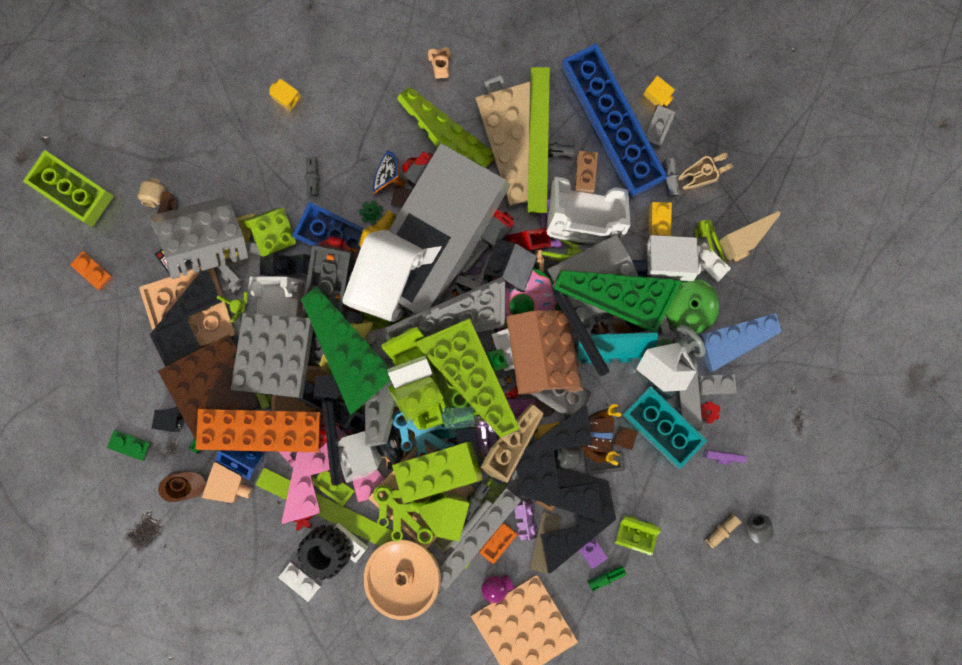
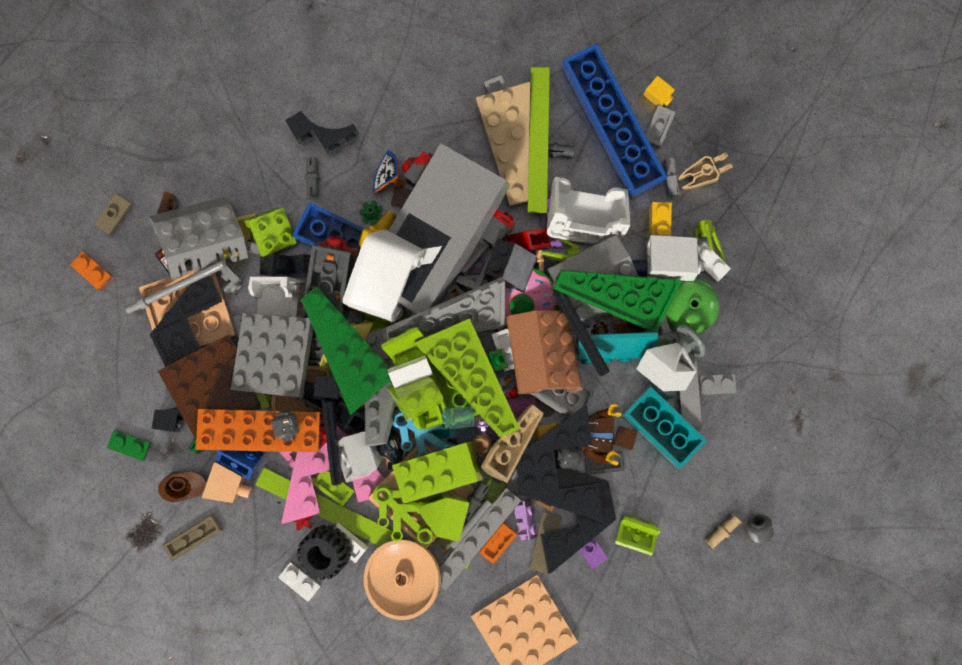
(68, 188): lime brick -> none
(113, 214): none -> dark tan plate
(144, 302): none -> light grey bar
(151, 192): tan head -> none
(192, 537): none -> dark tan tile
(236, 306): lime plant -> none
(284, 94): yellow brick -> none
(285, 425): none -> dark grey head
(330, 139): none -> black arch
(440, 62): light nougat plate -> none
(444, 129): lime wing -> none
(482, 444): none -> medium nougat tile
(496, 588): magenta piece -> none
(586, 171): medium nougat brick -> none
(606, 578): green axle -> none
(714, 410): red plant -> none
(724, 458): medium lavender plate -> none
(733, 341): medium blue wedge -> none
(740, 242): tan slope -> none

